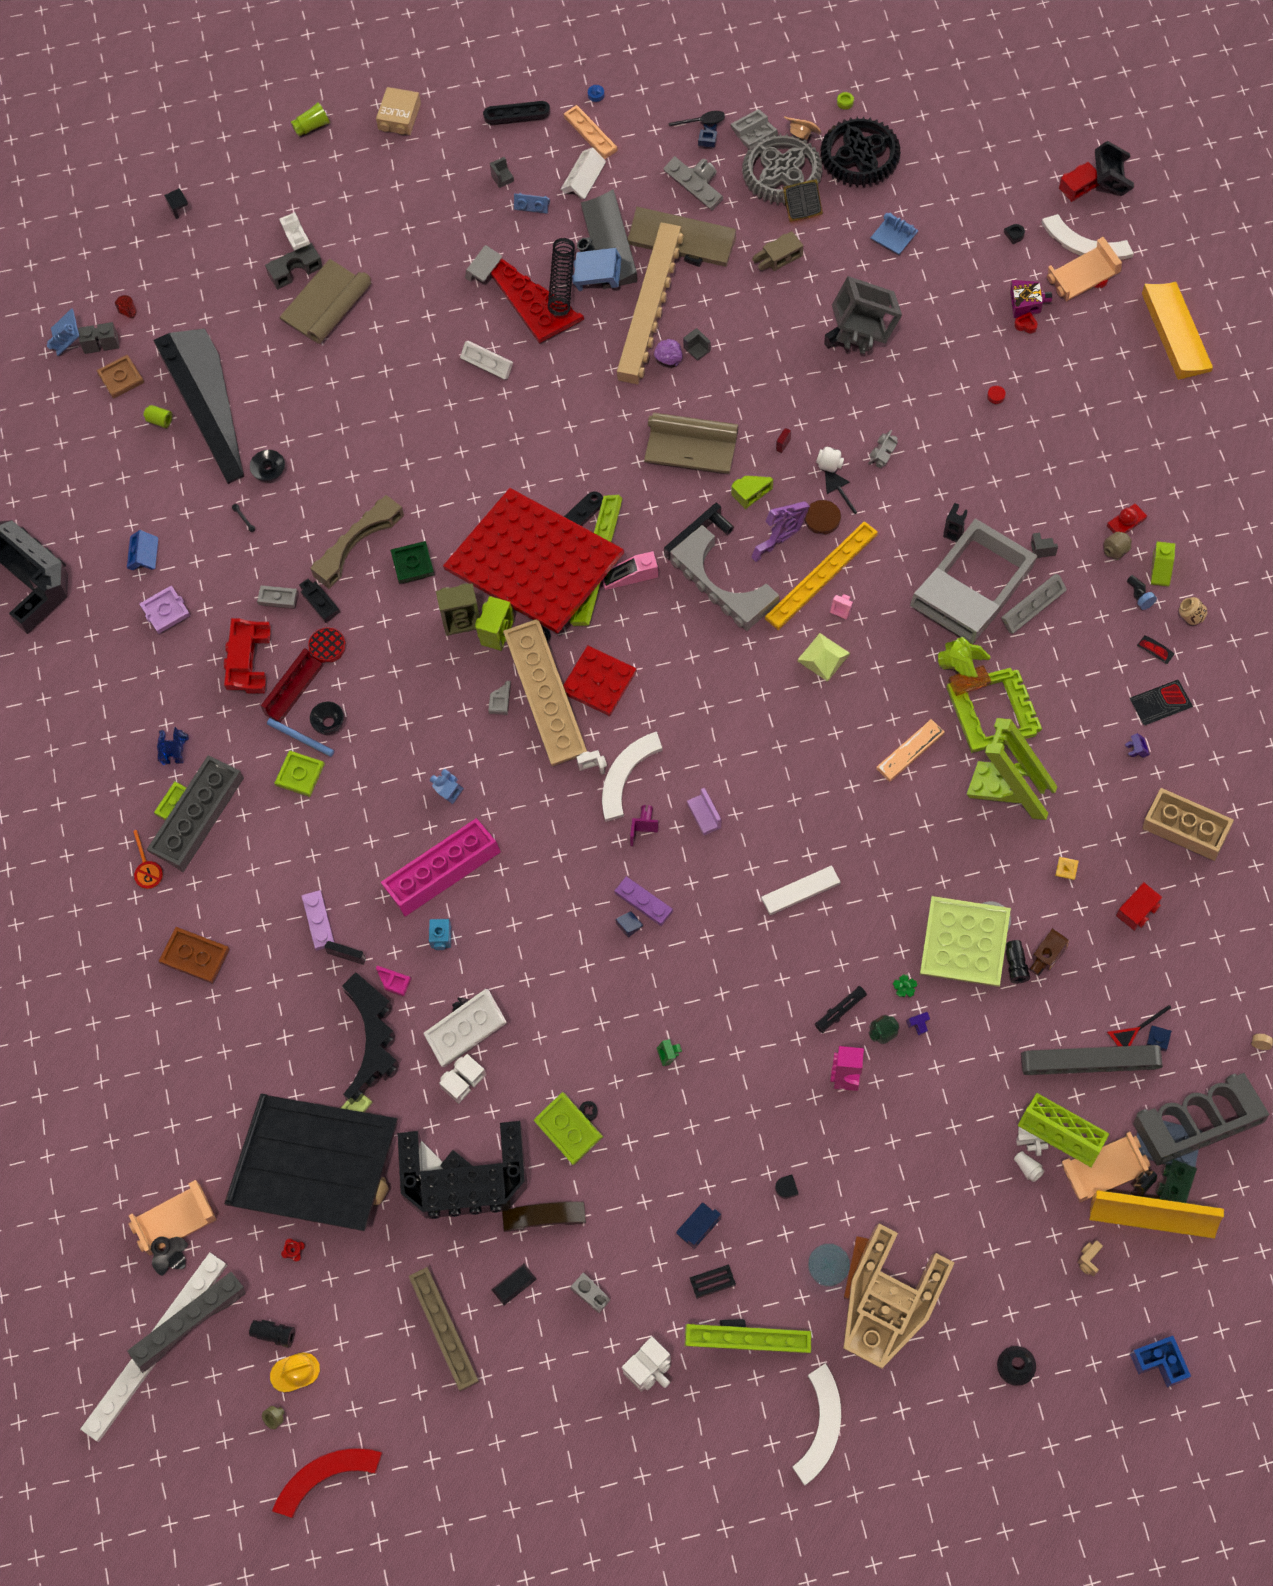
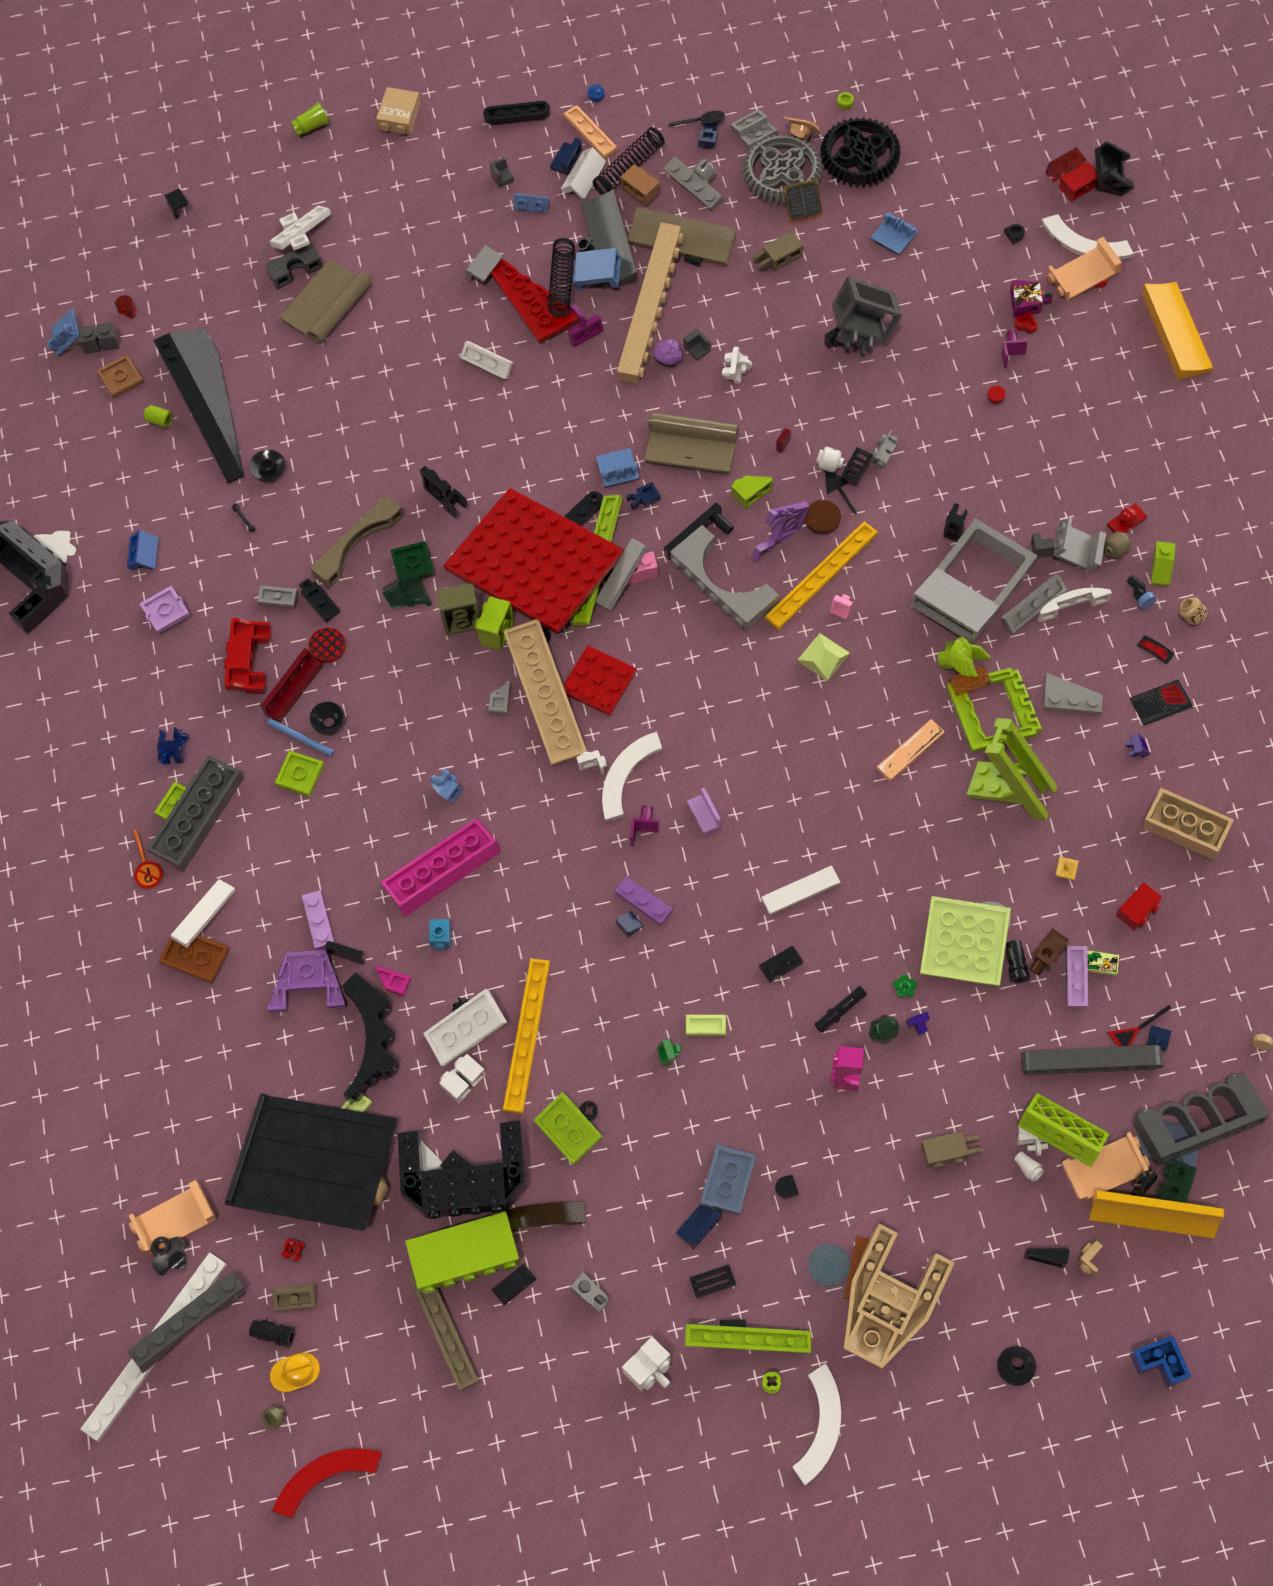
(58, 543): none -> white sticker
(202, 913): none -> white tile
(294, 1296): none -> dark tan slope
(300, 227): none -> white tile
(306, 972): none -> medium lavender wing
(406, 591): none -> clear green slope
(442, 491): none -> black plate
(462, 1253): none -> lime brick
(526, 1036): none -> yellow tile
(567, 156): none -> dark blue panel
(585, 329): none -> magenta plate
(605, 183): none -> black piece
(617, 467): none -> medium blue hinge
(621, 574): none -> light grey tile
(640, 184): none -> medium nougat brick
(646, 495): none -> dark blue plate
(705, 1025): none -> yellowish green tile
(728, 1179): none -> sand blue plate
(739, 365): none -> white hips
(771, 1375): none -> lime bush
(781, 964): none -> black plate
(856, 480): none -> black slope
(948, 1149): none -> dark tan hinge
(1012, 346): none -> magenta bracket
(1051, 1256): none -> black slope
(1065, 163): none -> clear red hinge
(1069, 697): none -> light grey wing
(1077, 976): none -> lavender plate
(1078, 546): none -> light grey panel
(1094, 595): none -> white slope
(1102, 963): none -> tile

